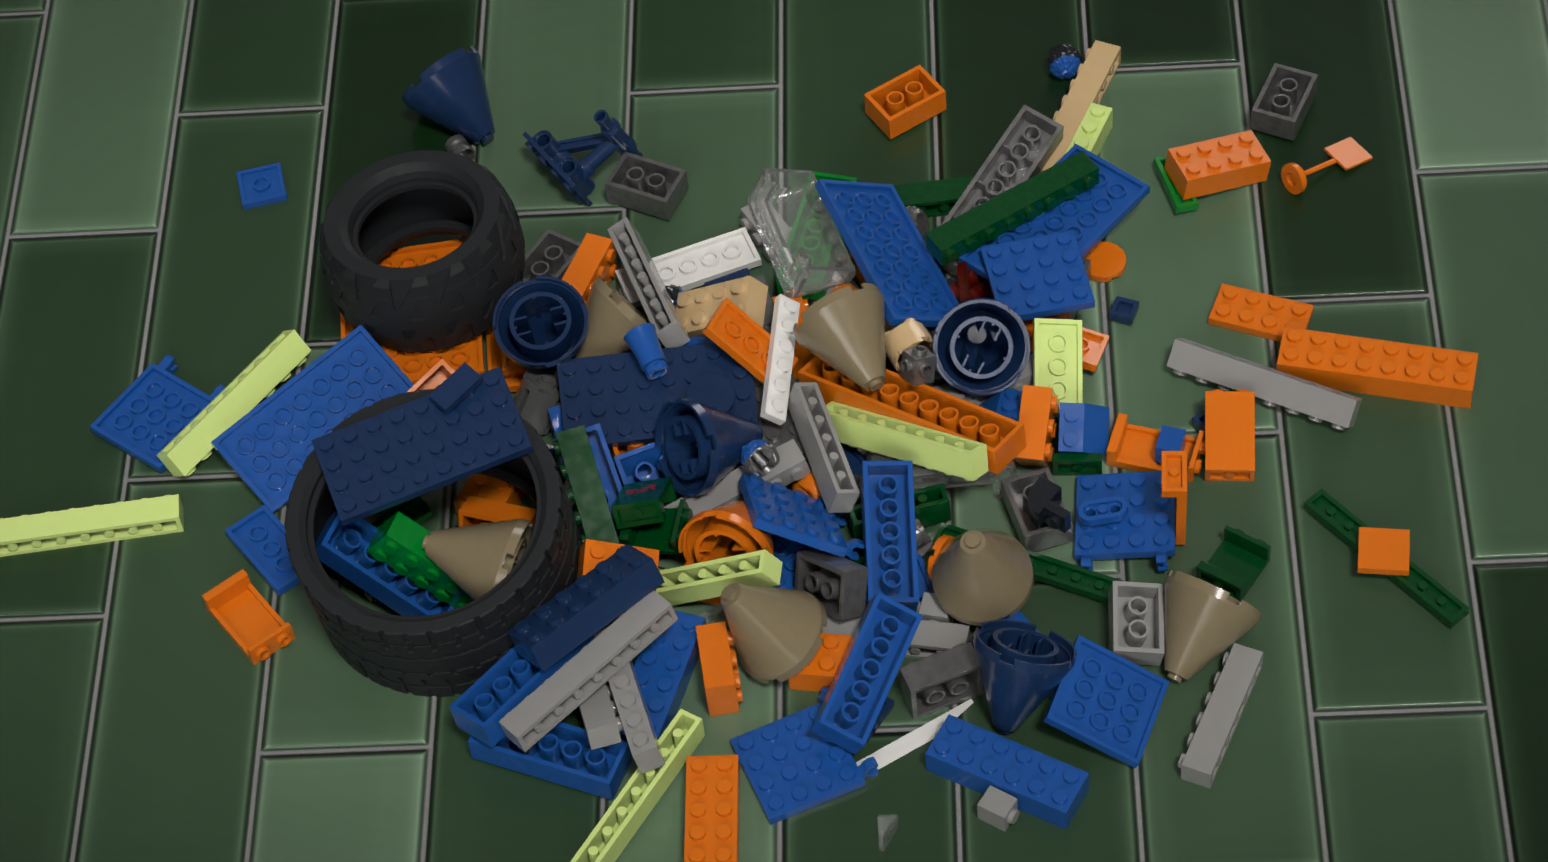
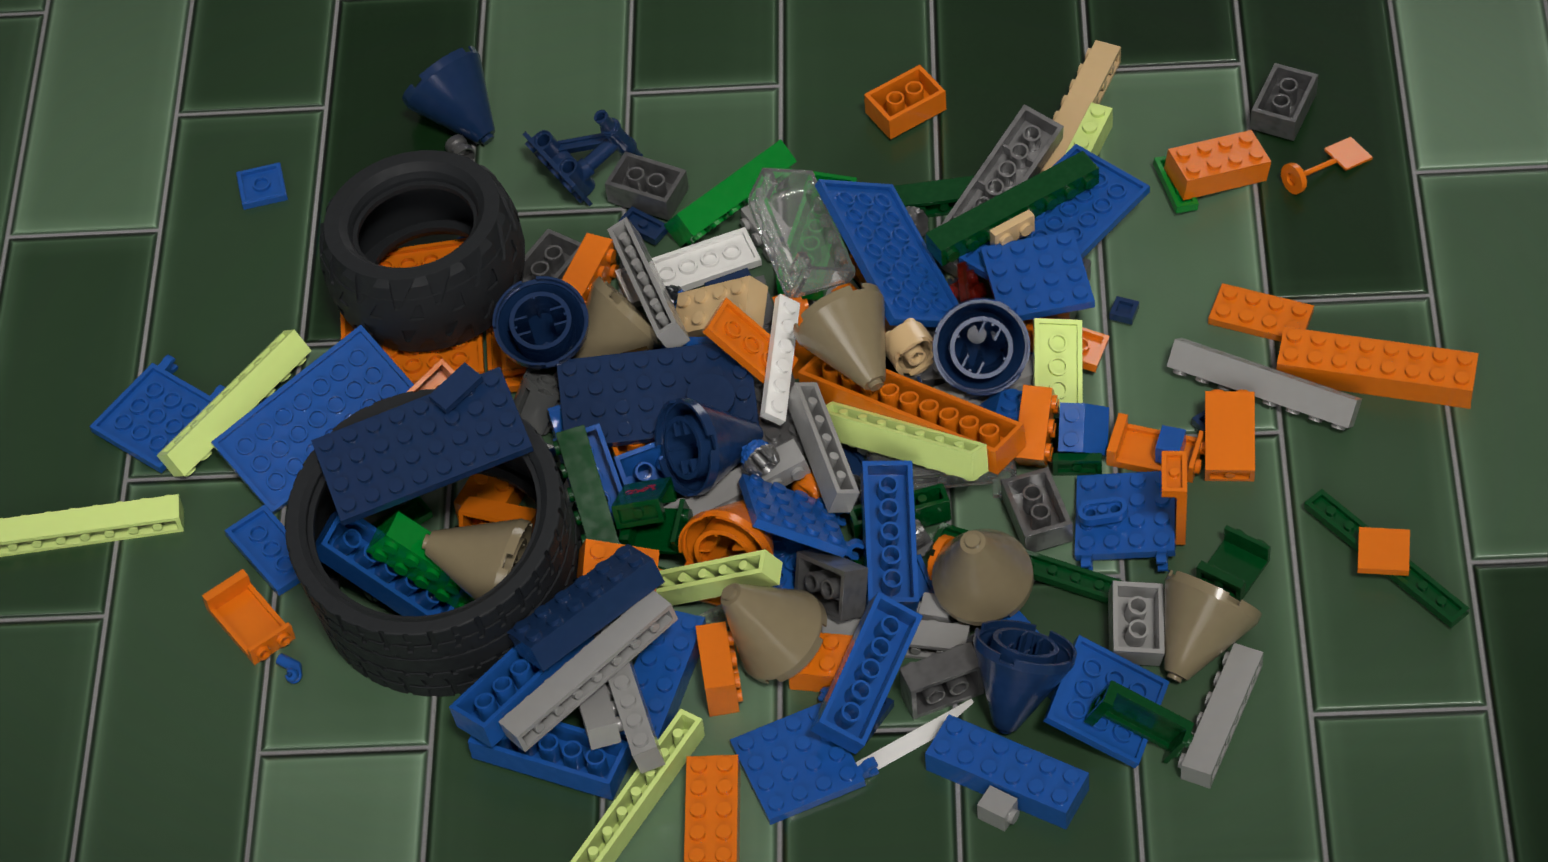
(293, 668): none -> blue arm
(647, 350): blue plant -> none
(650, 228): none -> dark blue plate
(725, 197): none -> green brick
(886, 829): clear slope -> none
(918, 365): flat silver brick -> none
(1013, 229): none -> tan plate
(1044, 505): black brick -> none
(1064, 61): piece -> none
(1106, 261): orange tile -> none
(1142, 718): none -> dark green panel

